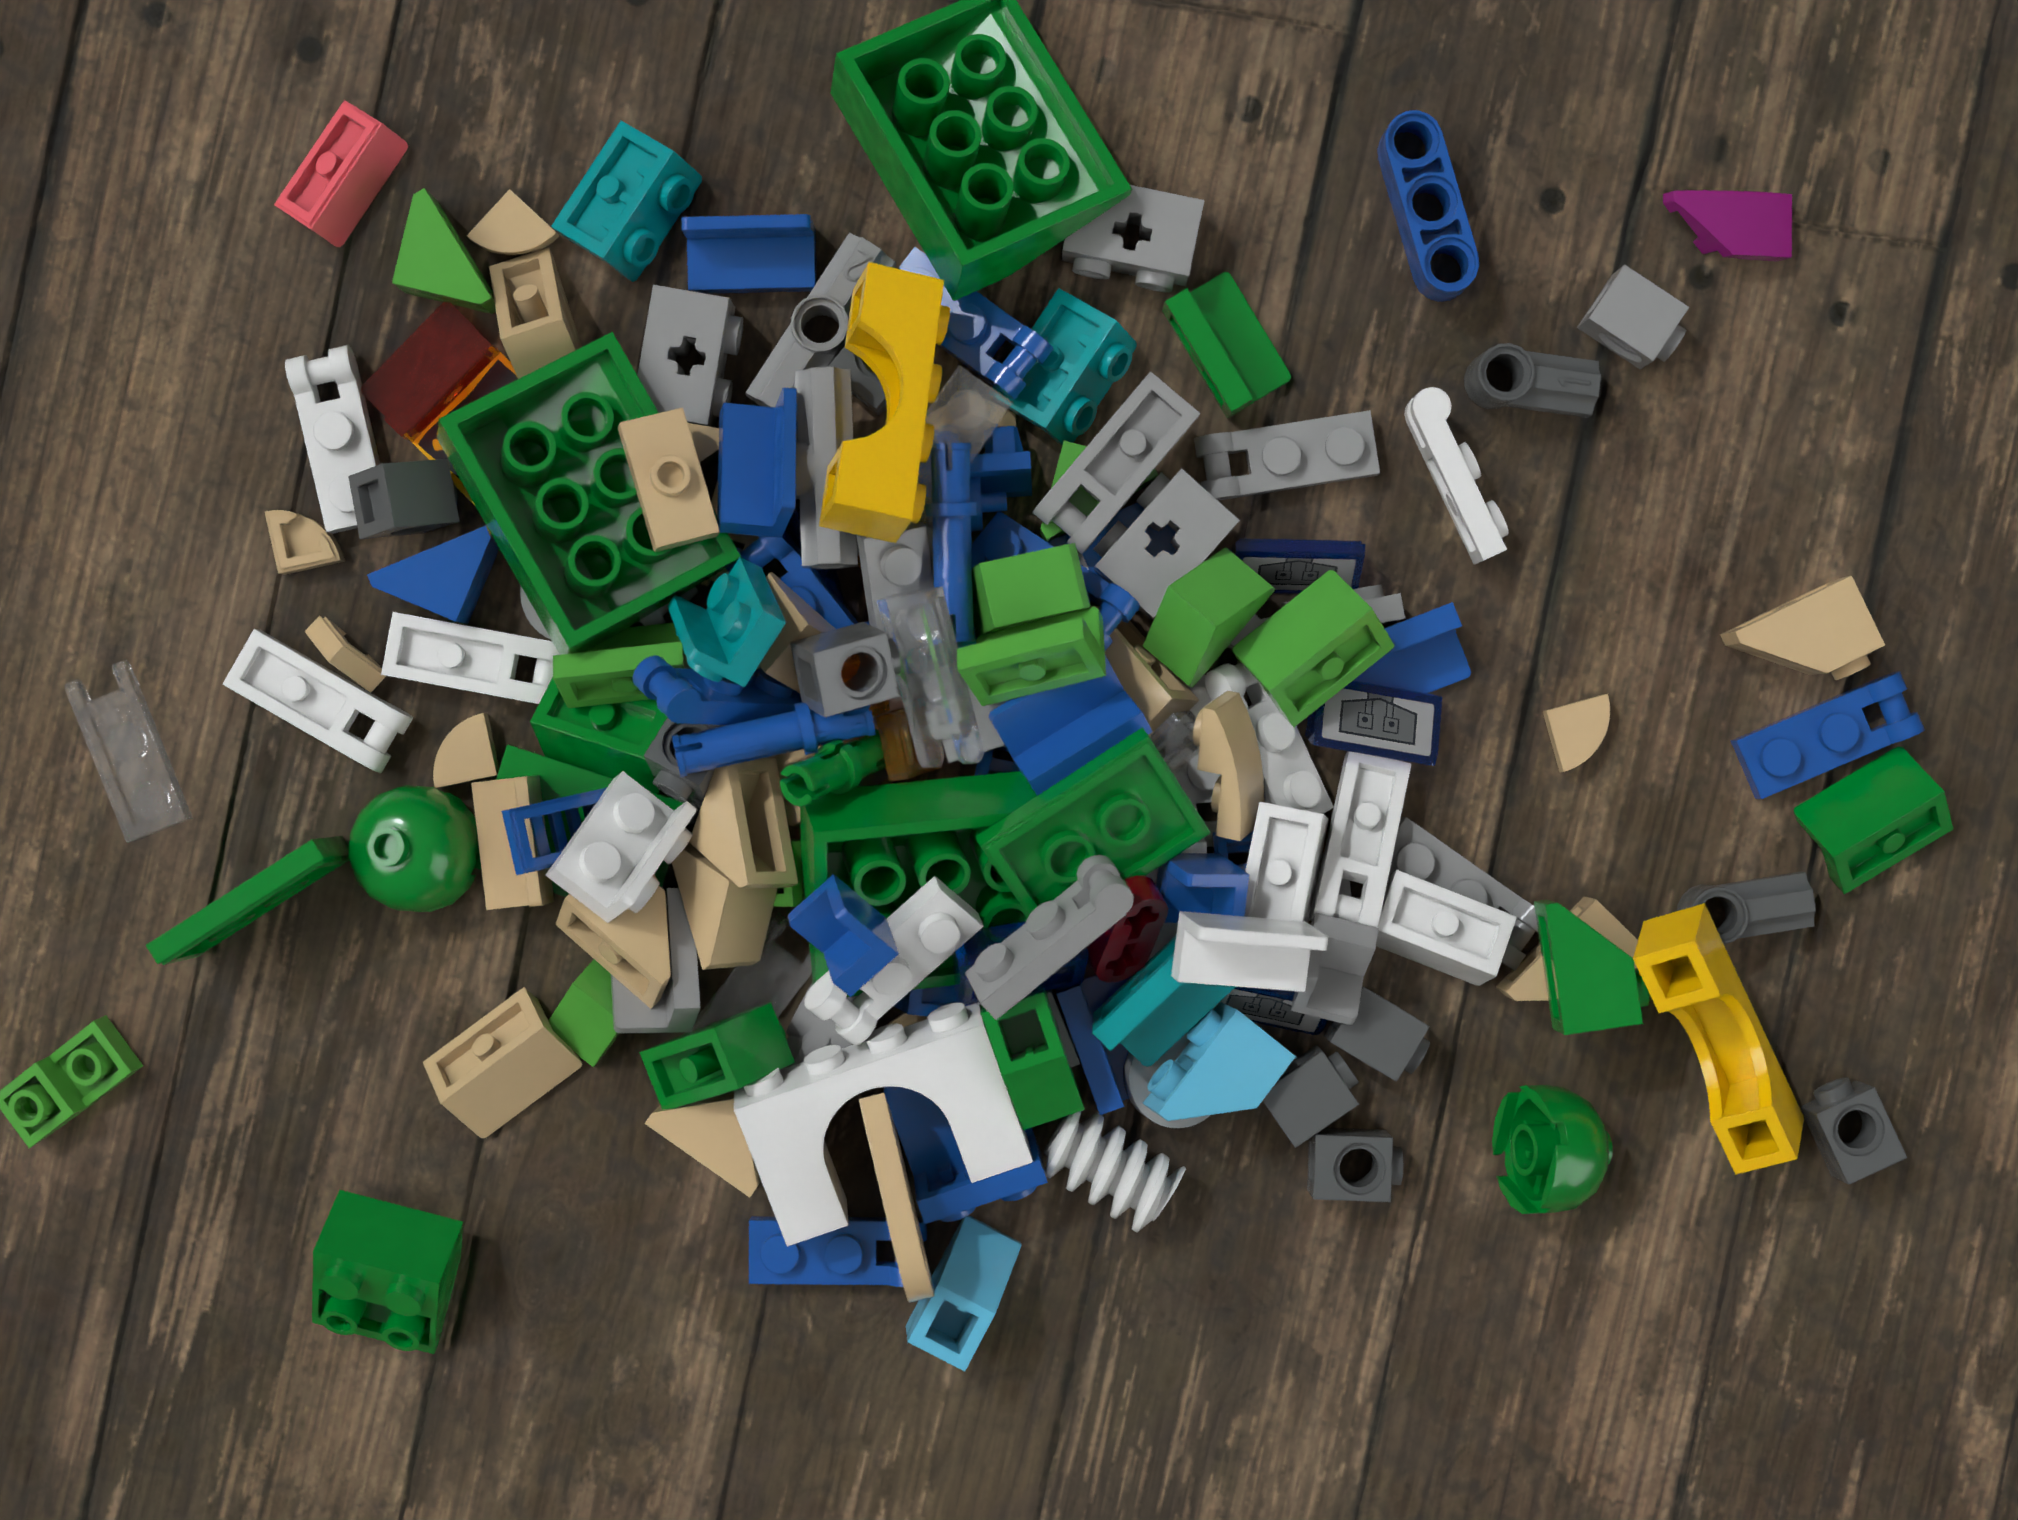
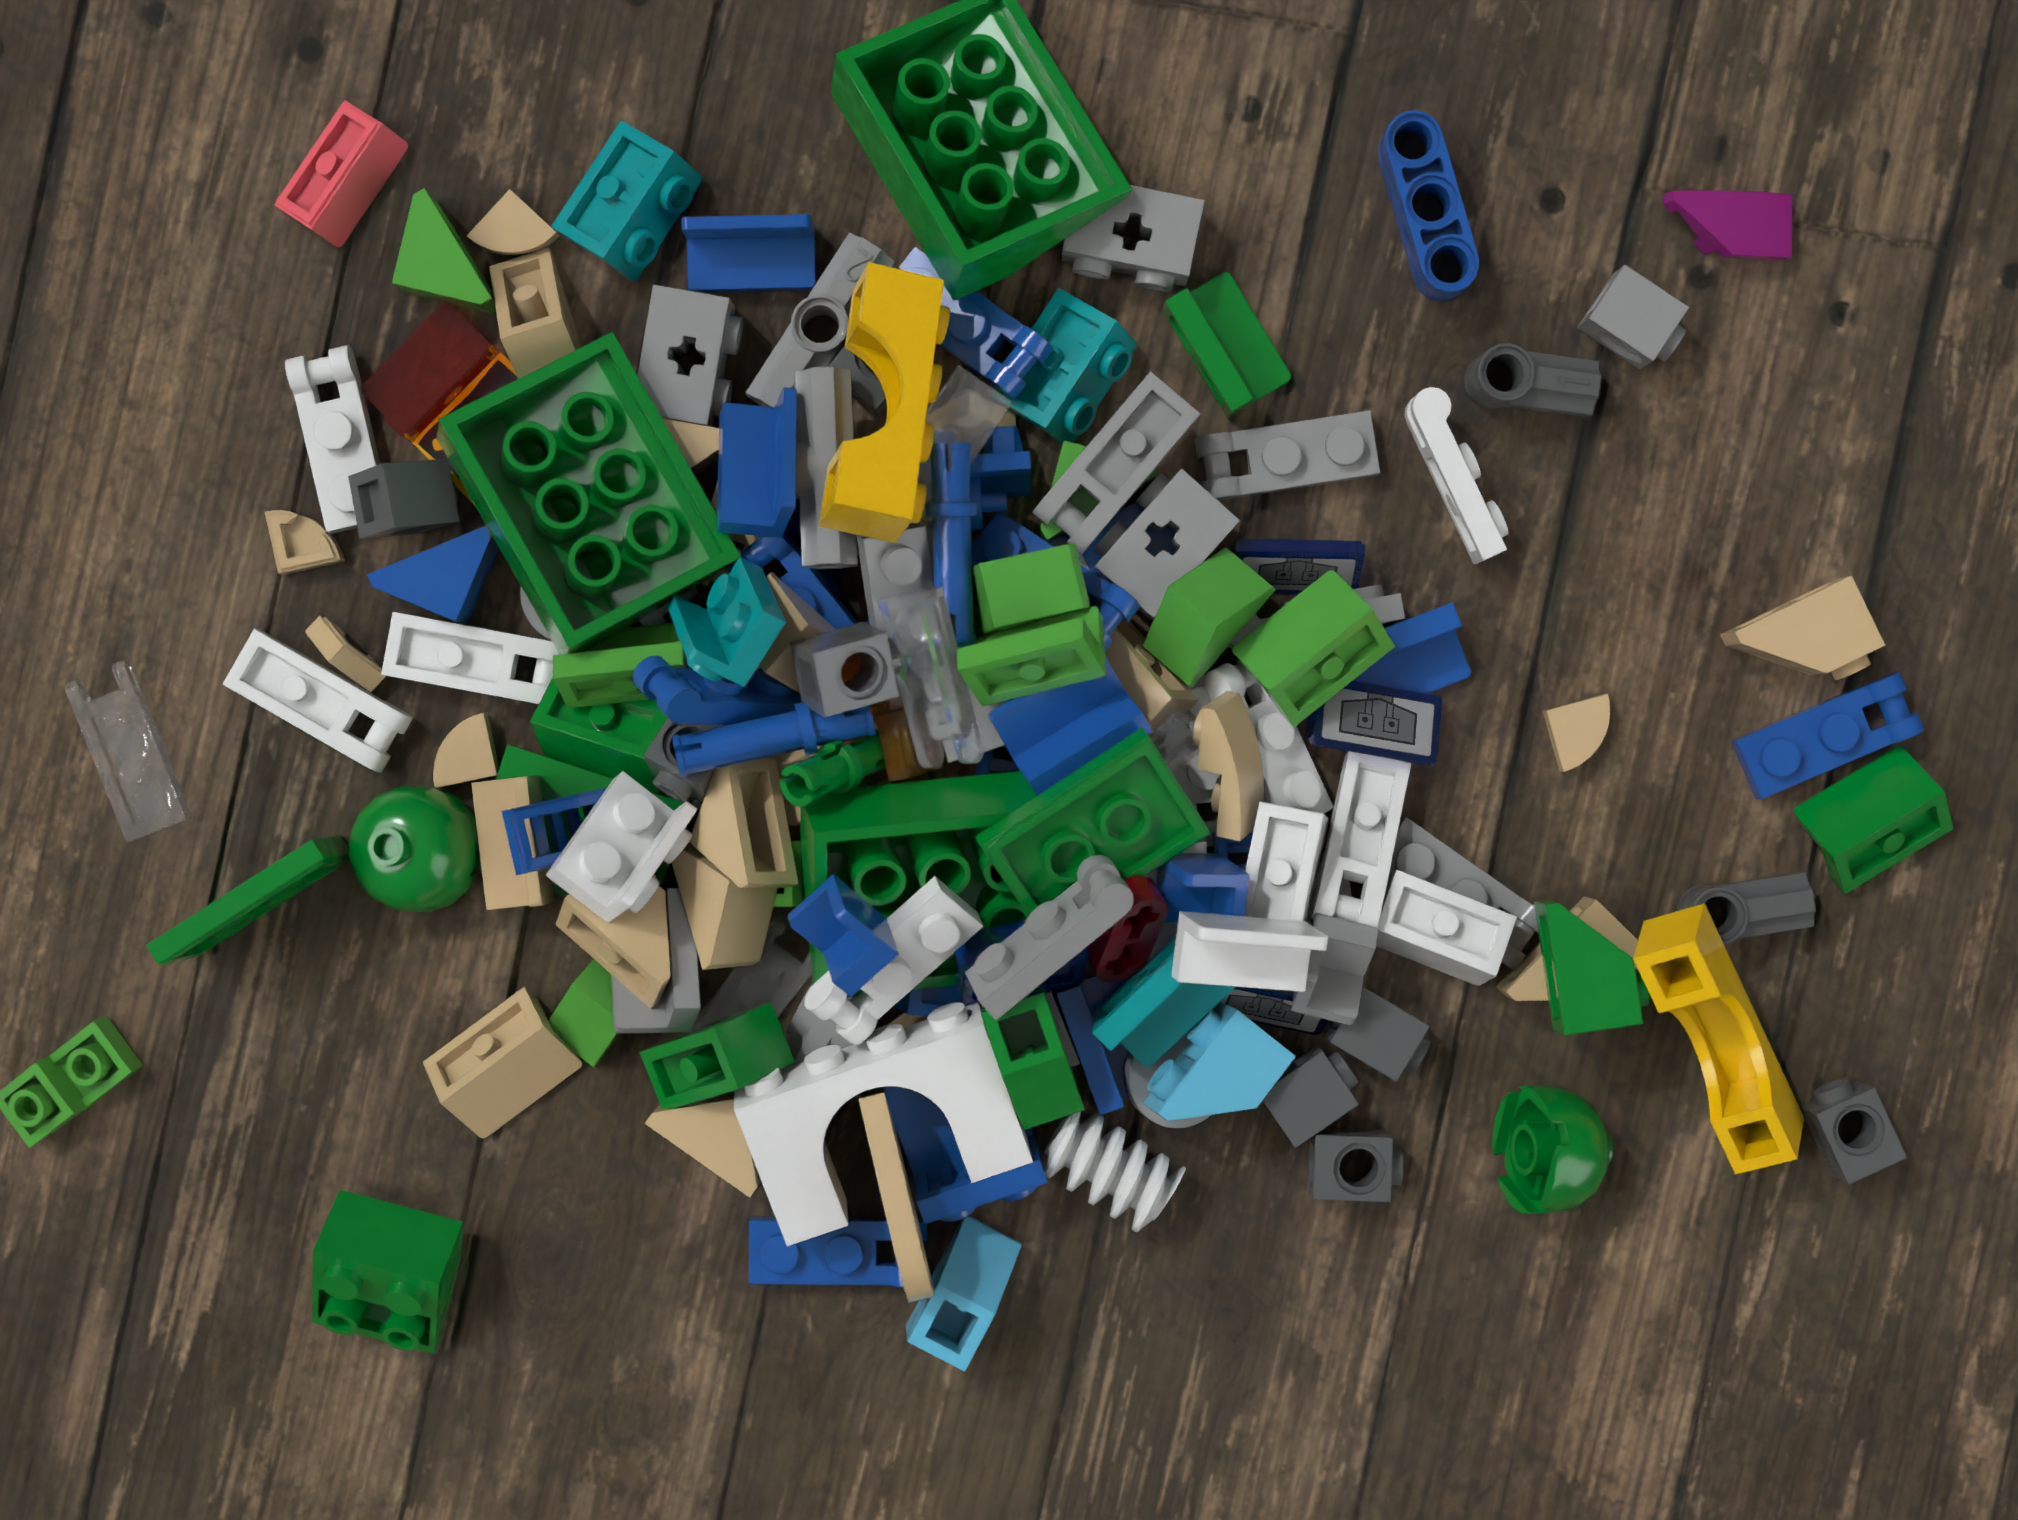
(668, 479): tan plate -> none

